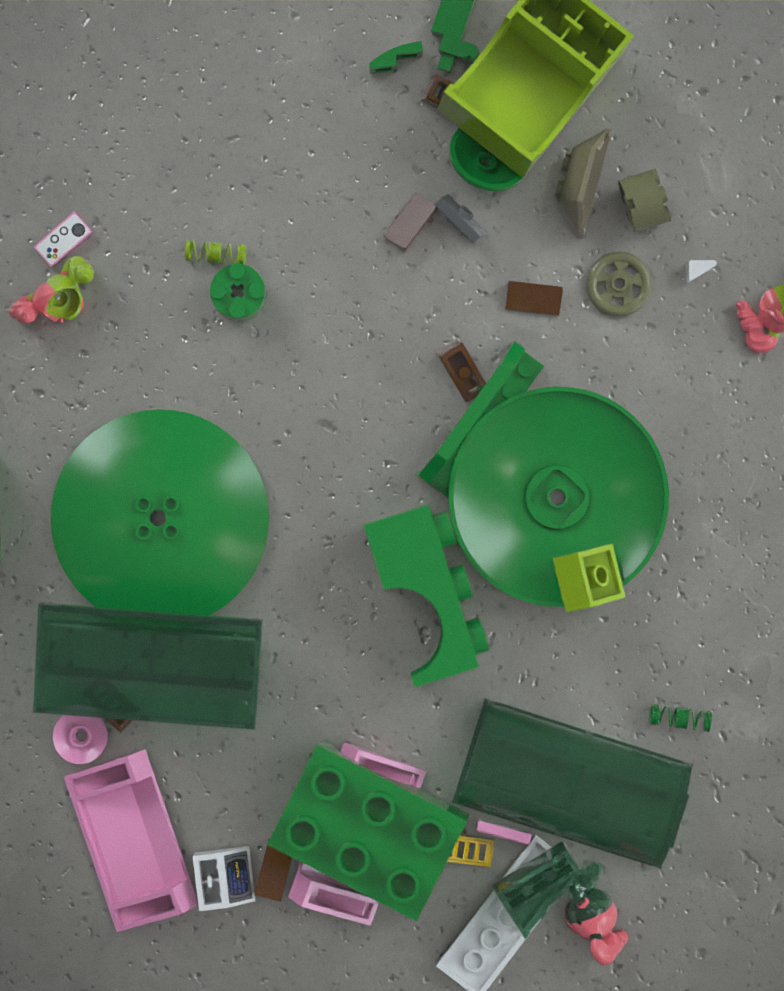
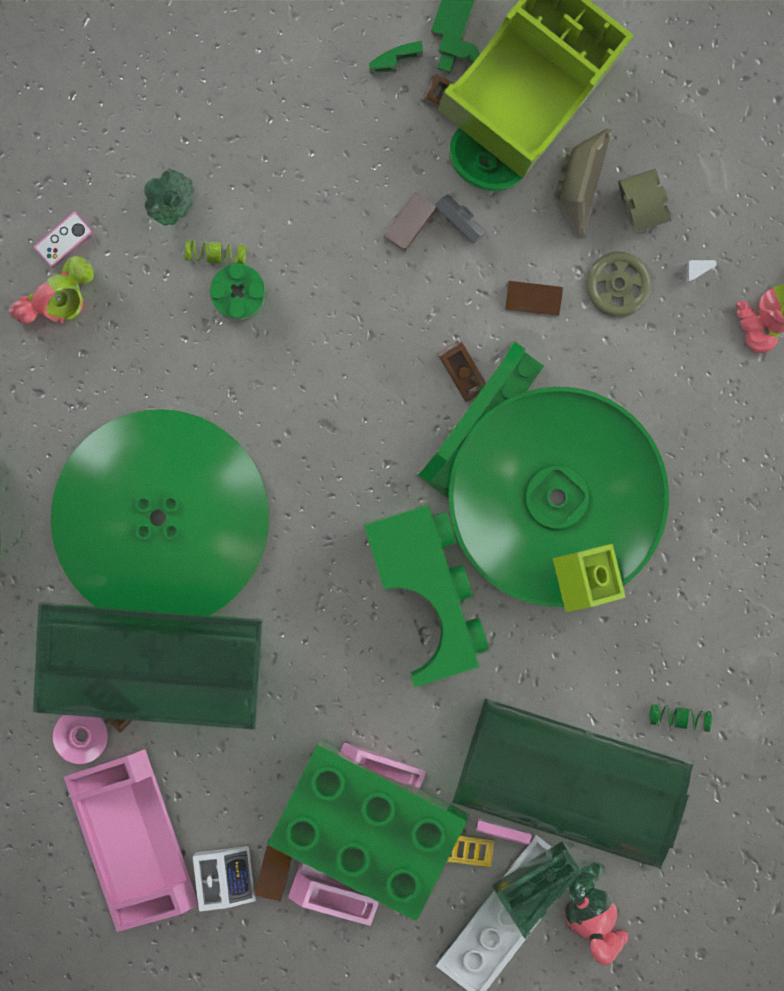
(168, 197): none -> clear green plant

